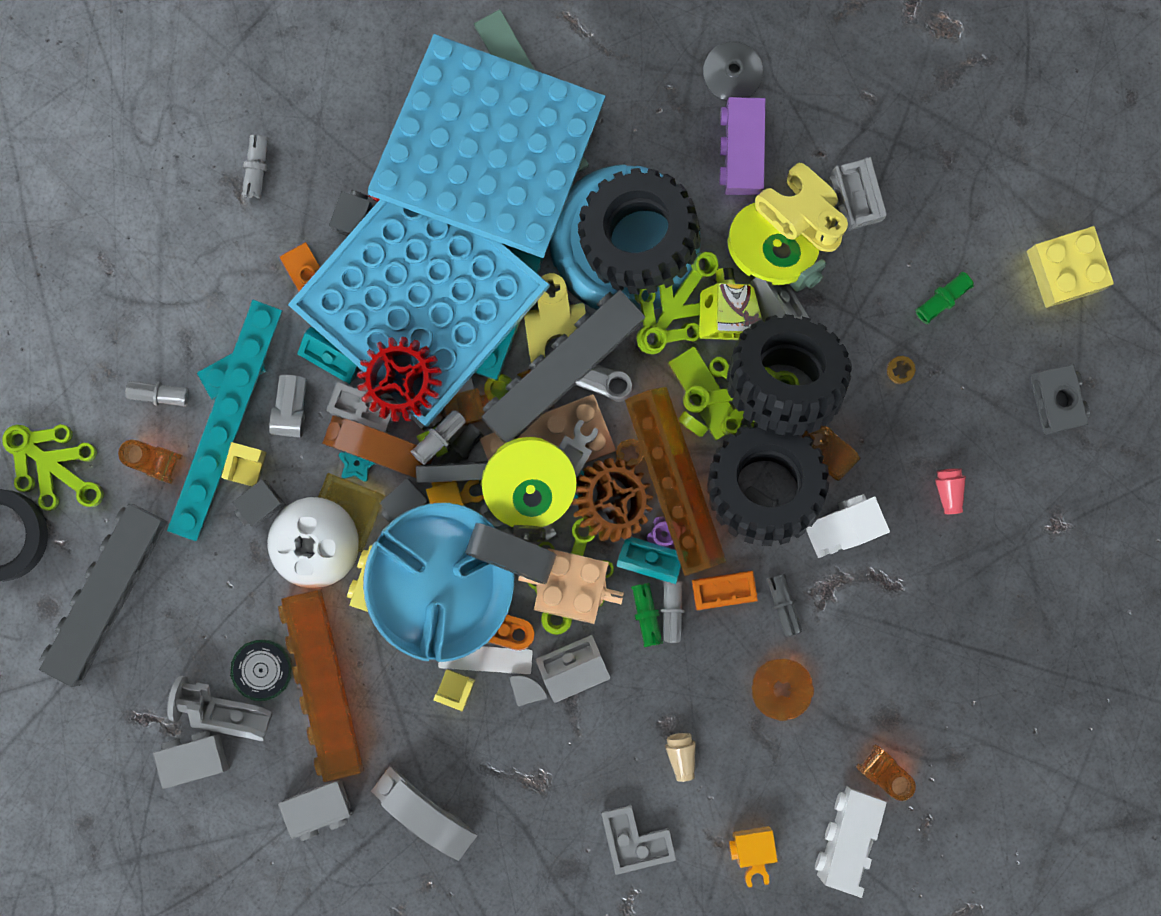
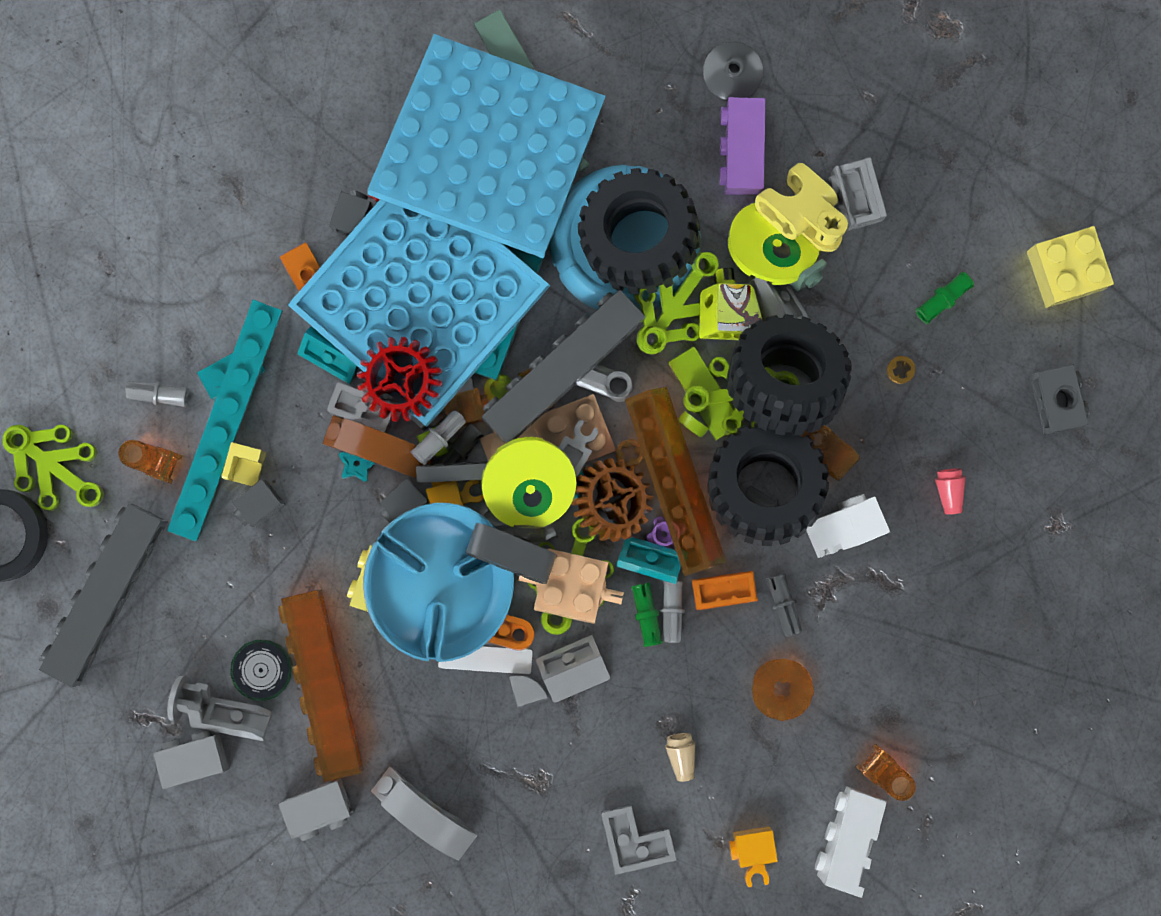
(255, 166): light grey pin -> none
(288, 415): light grey piece -> none
(325, 531): white piece -> none
(357, 501): clear yellow tile -> none
(454, 690): light yellow panel -> none
(551, 318): light yellow piece -> none

